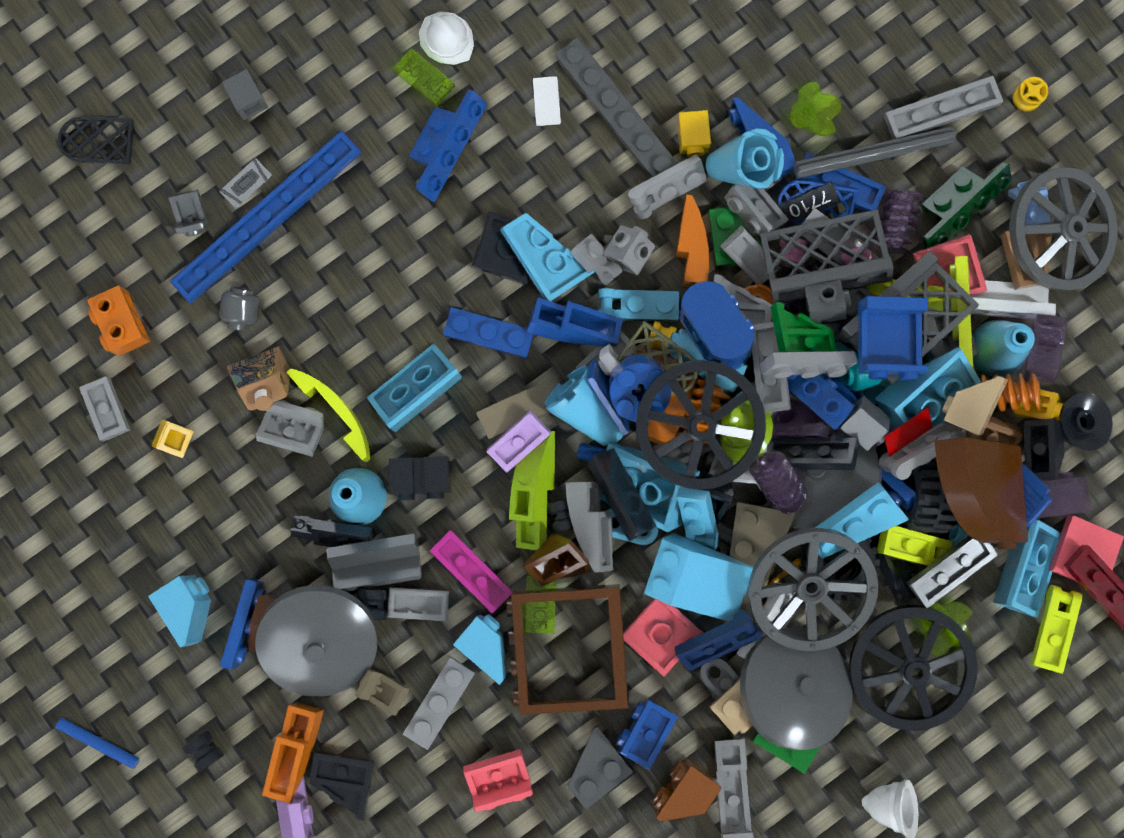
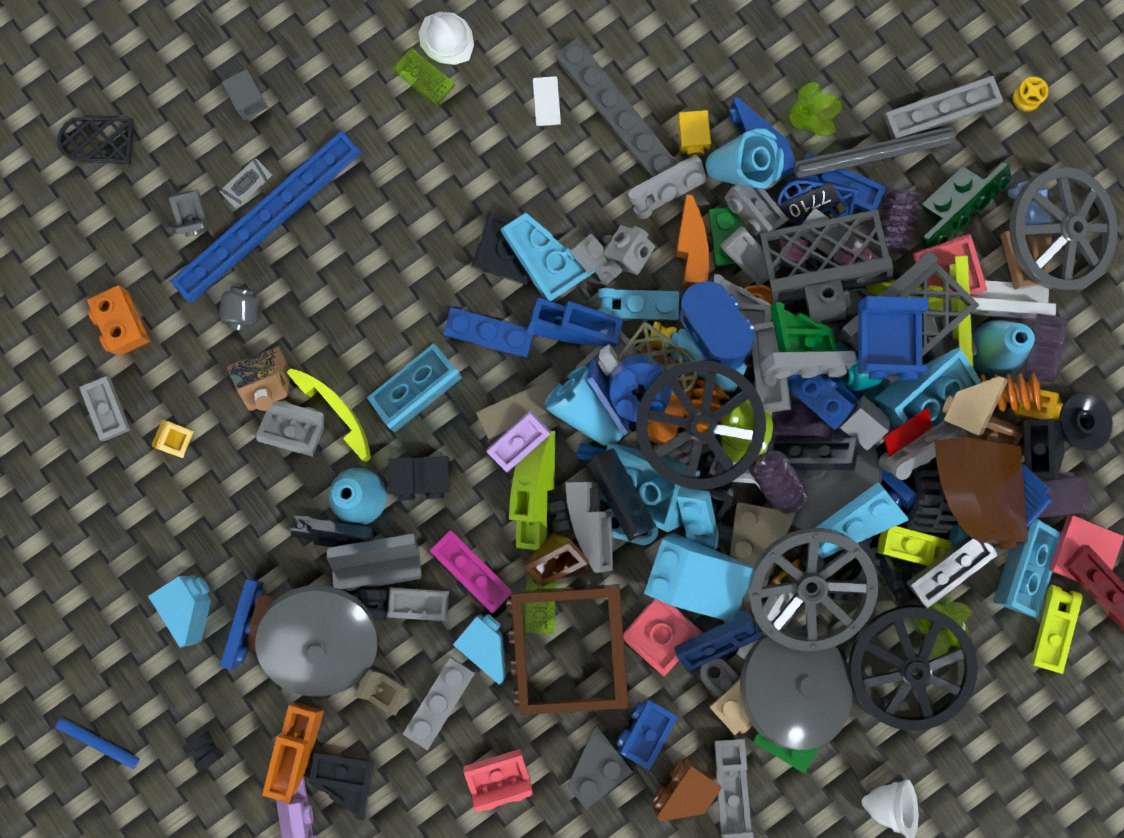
(444, 141): blue bracket -> none

